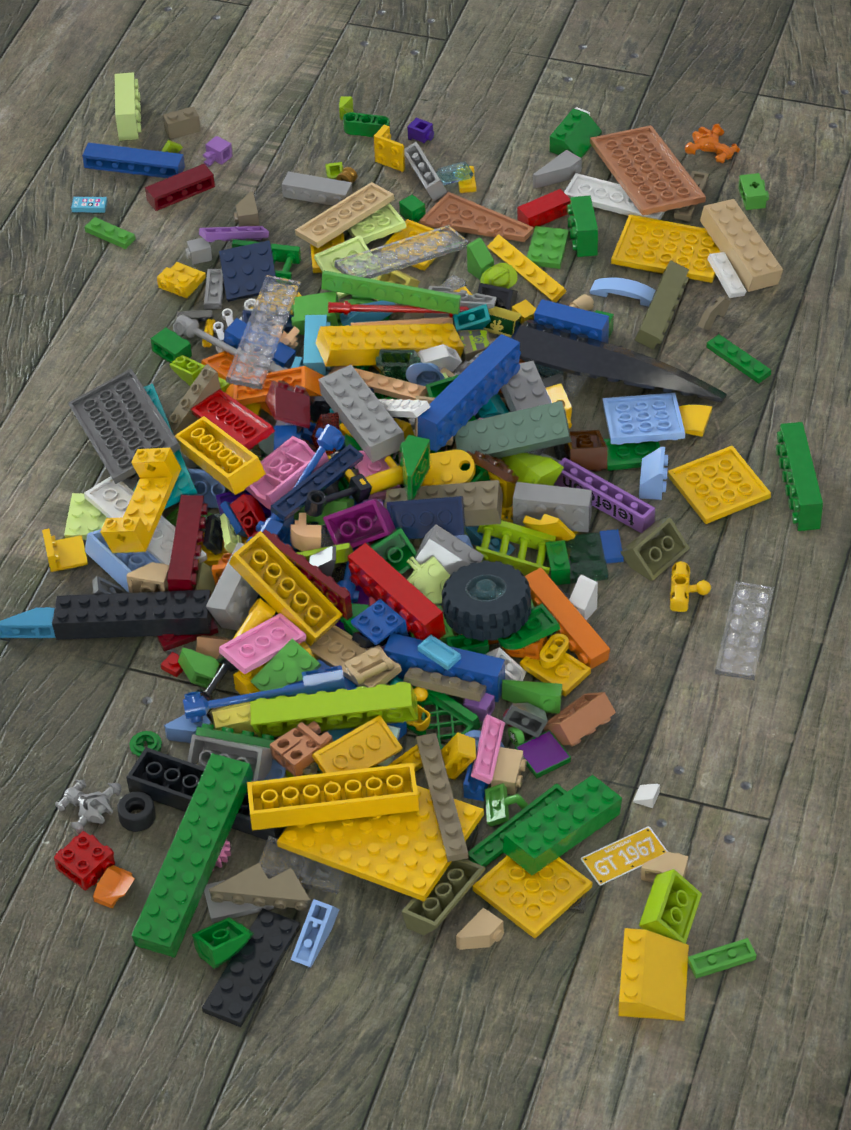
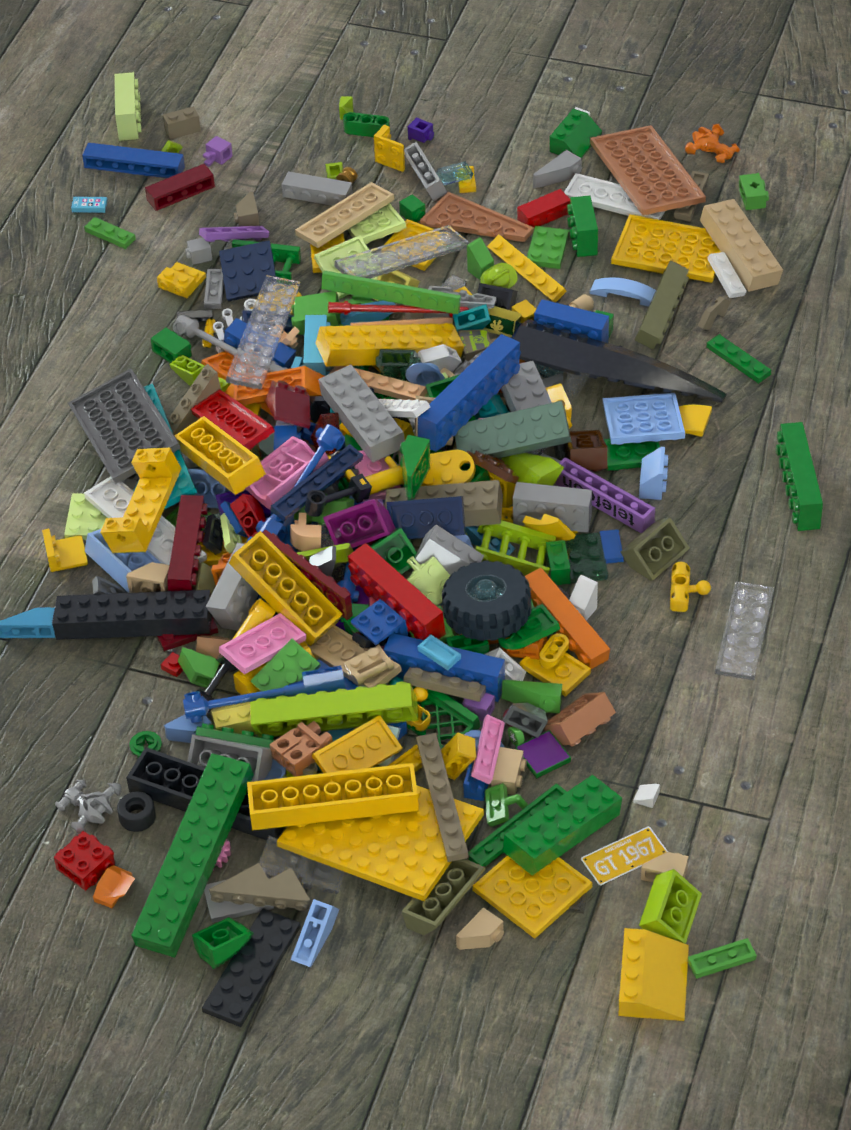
(719, 484): yellow plate -> none

